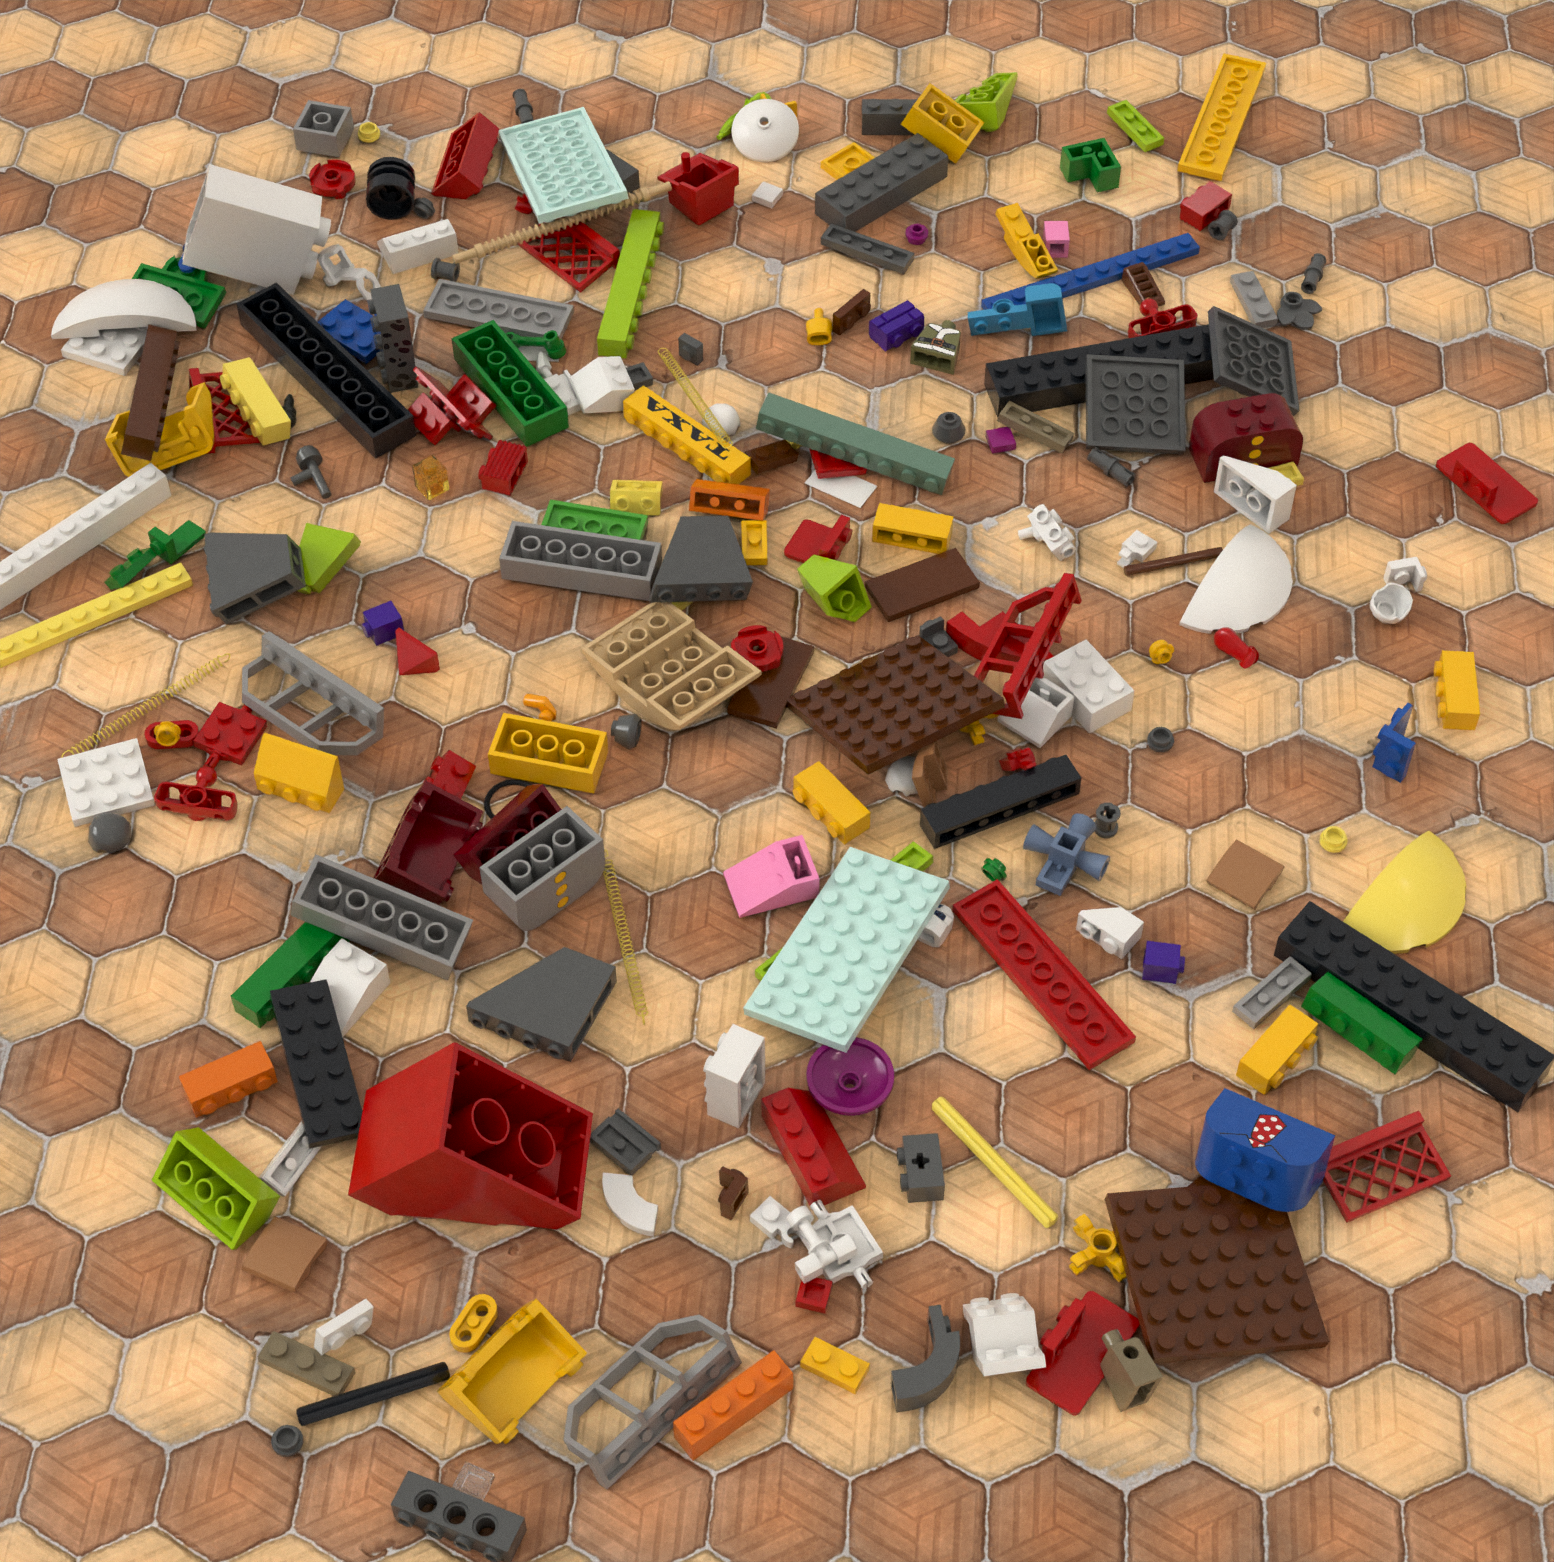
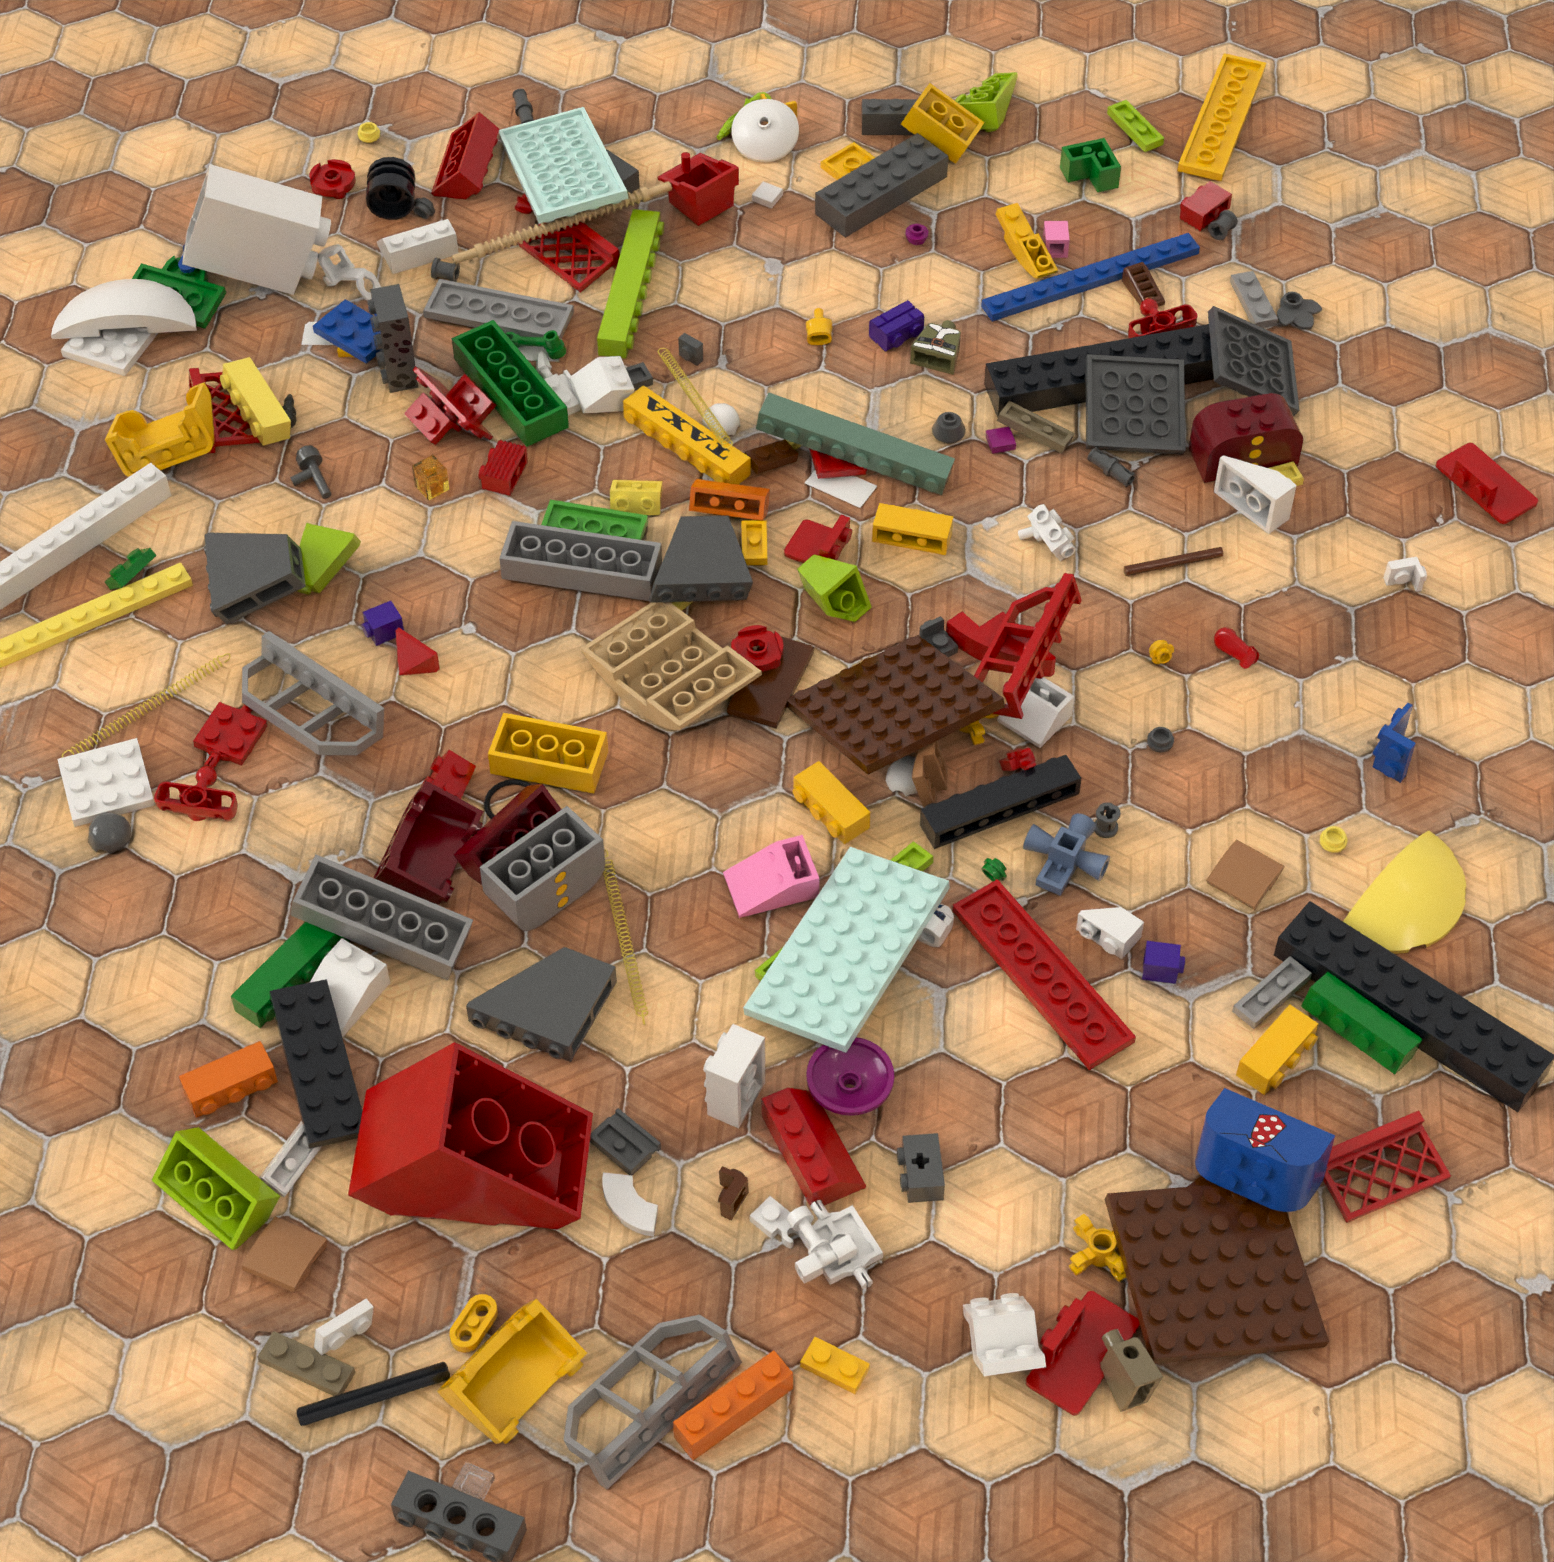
(151, 393): reddish brown brick -> none
(167, 738): yellow plate -> none
(176, 544): green bracket -> none
(187, 727): red plate -> none
(287, 1440): dark grey plate -> none
(298, 773): yellow slope -> none
(323, 128): light grey brick -> none
(326, 370): black brick -> none
(547, 710): light orange arm -> none
(627, 730): dark grey cone -> none
(814, 1295): red plate -> none
(851, 312): reddish brown plate -> none
(867, 248): dark grey plate -> none
(922, 584): reddish brown tile -> none
(928, 1381): dark grey arch -> none
(995, 1162): light yellow axle -> none
(1041, 313): dark azure plate -> none
(1096, 686): white brick -> none
(1136, 547): white plate -> none
(1242, 586): white brick -> none
(1313, 273): dark grey pin -> none
(1391, 603): white hair -> none
(1457, 690): yellow brick -> none

